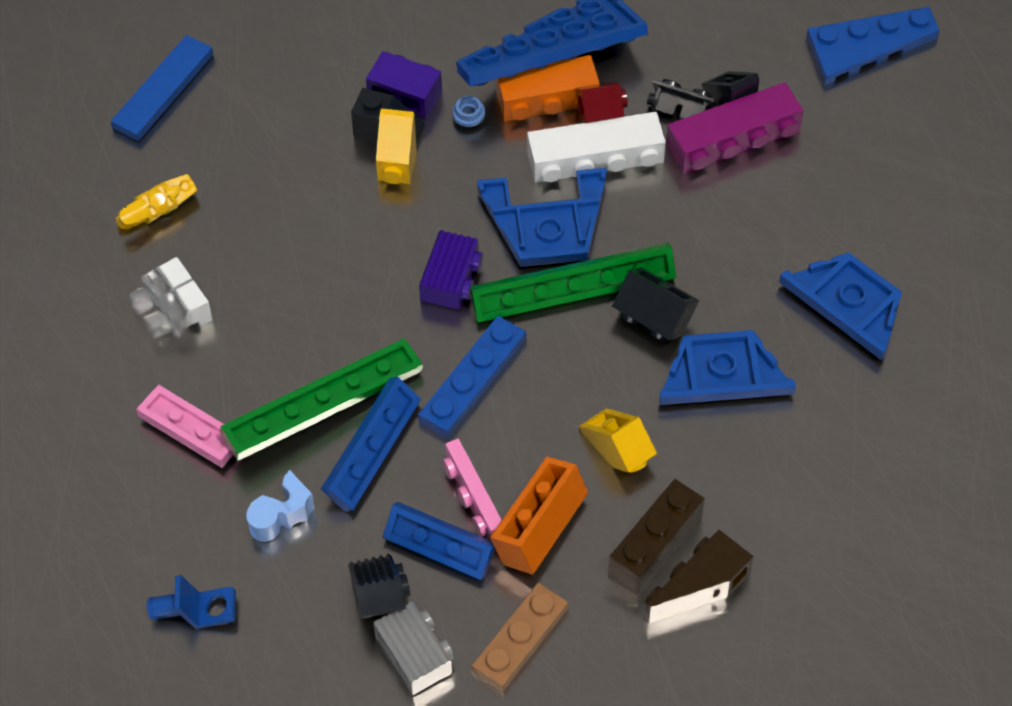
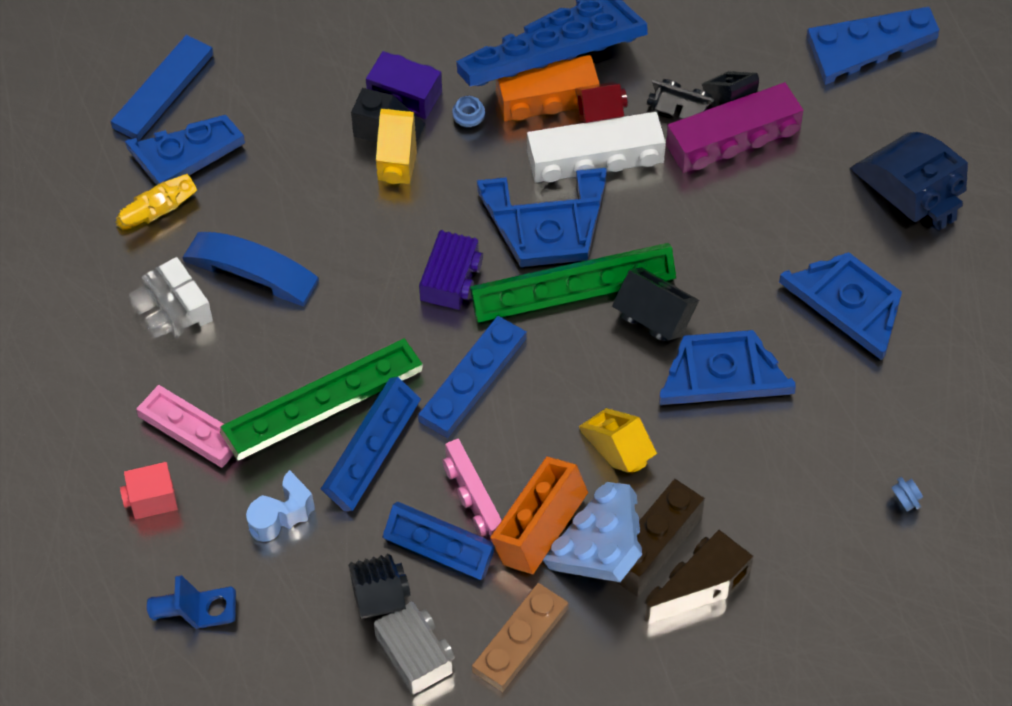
(149, 491): none -> coral brick
(185, 150): none -> blue wing
(254, 262): none -> blue slope
(601, 538): none -> light blue plate
(907, 493): none -> medium blue plate
(918, 177): none -> dark blue piece

